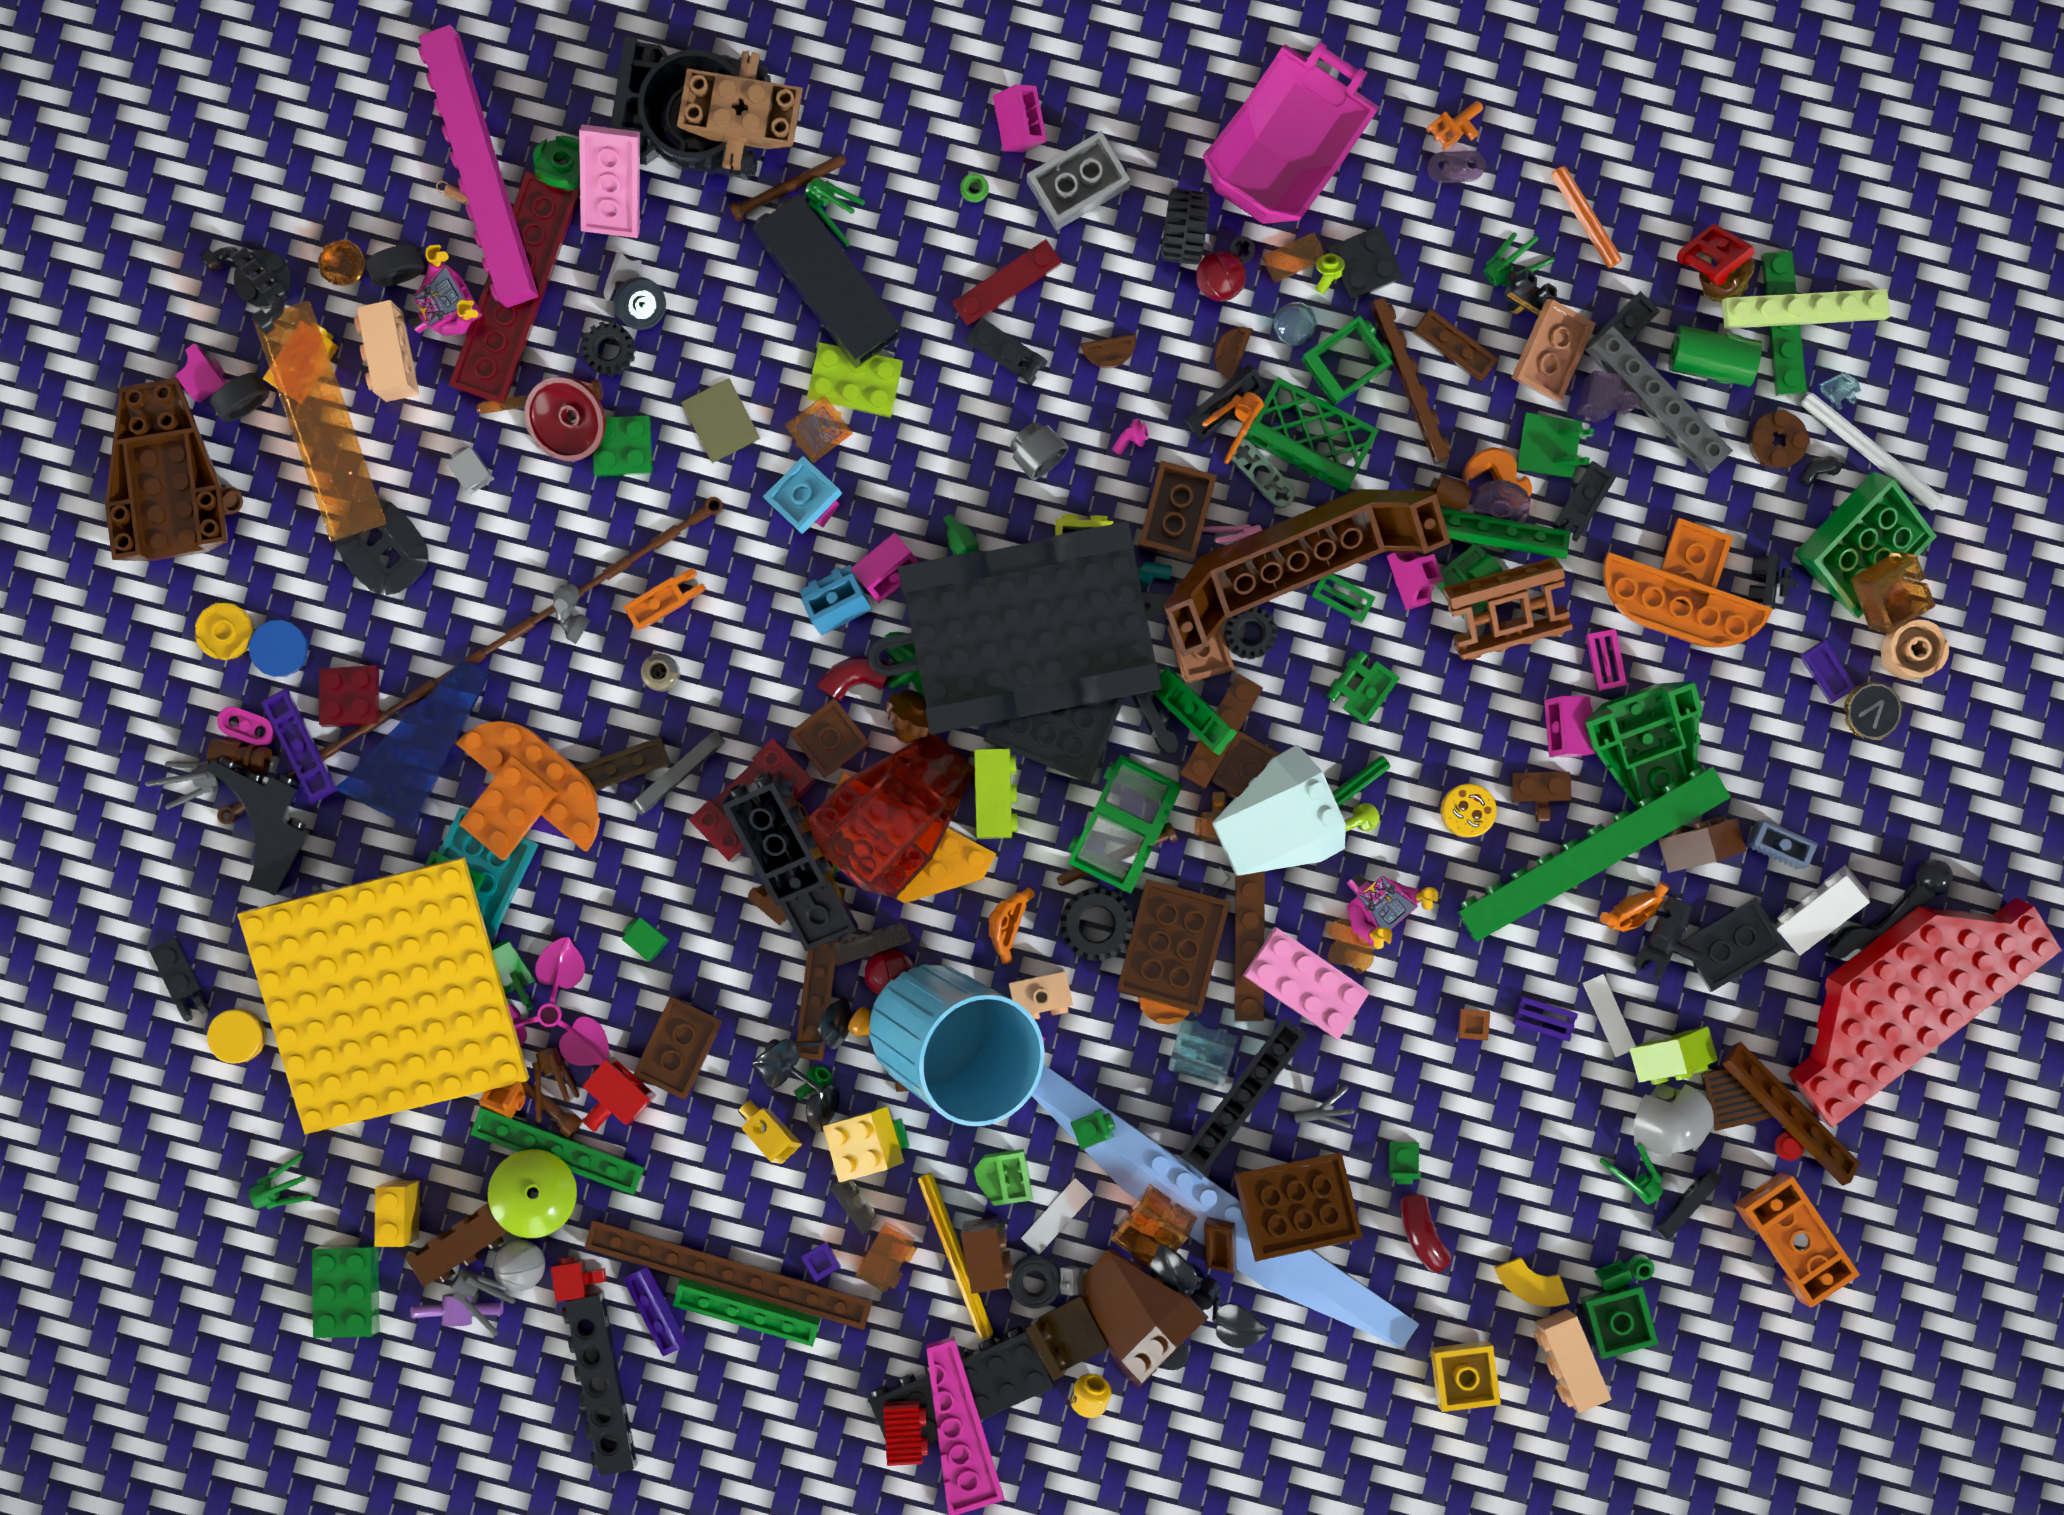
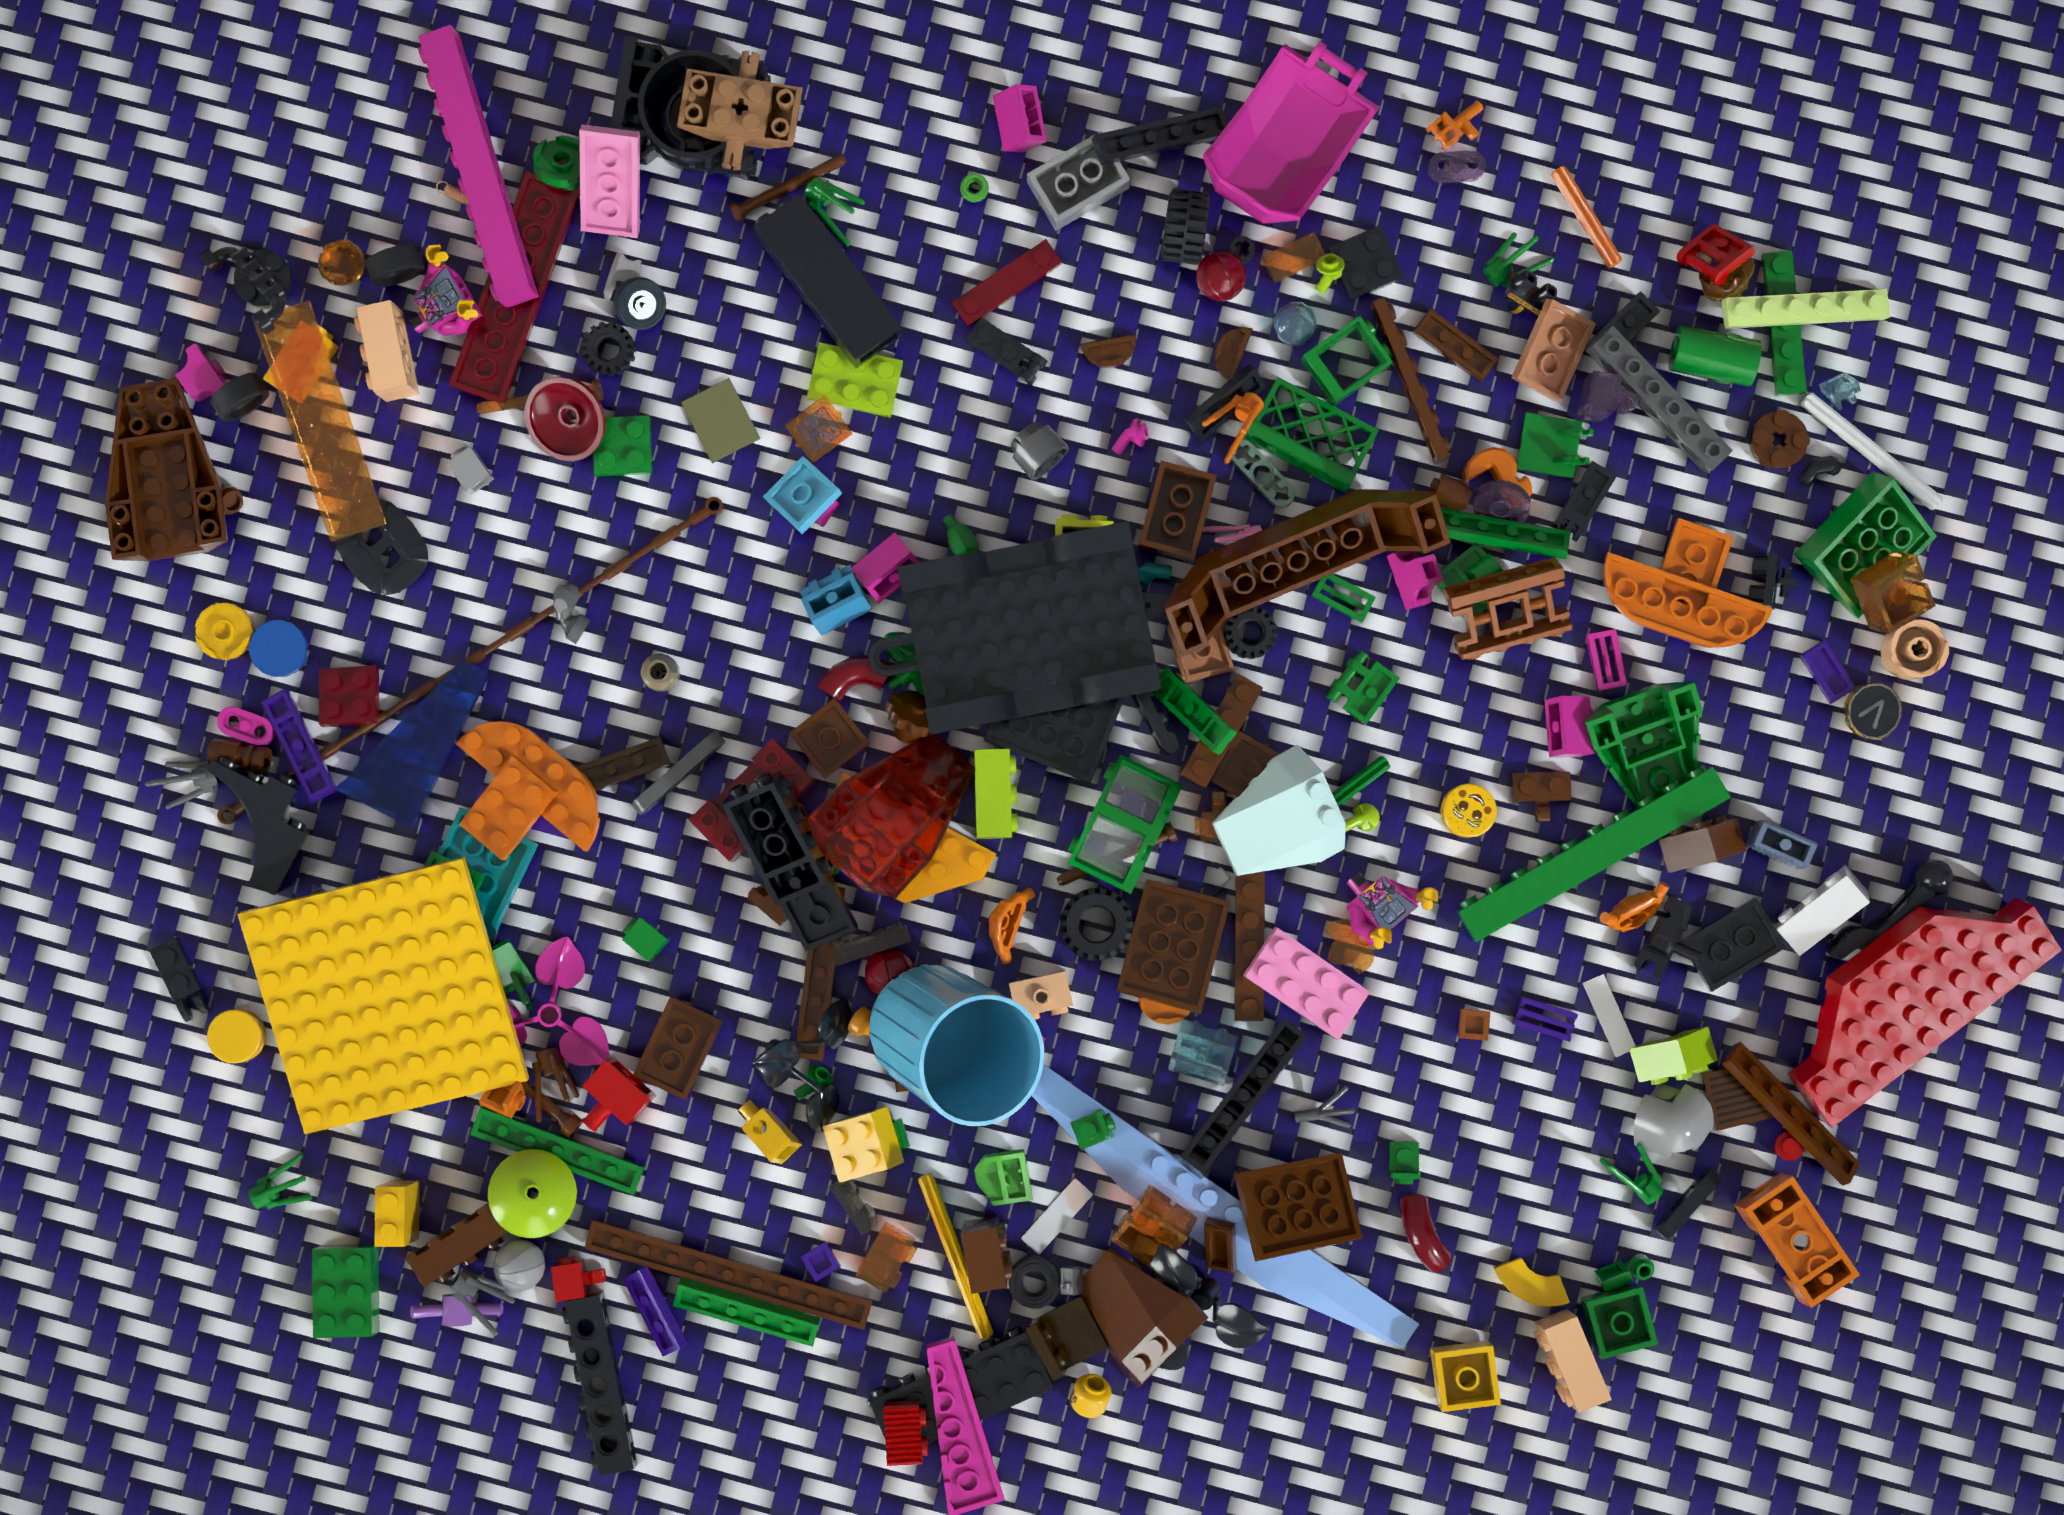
(661, 600): orange hinge -> none
(1159, 136): none -> black plate

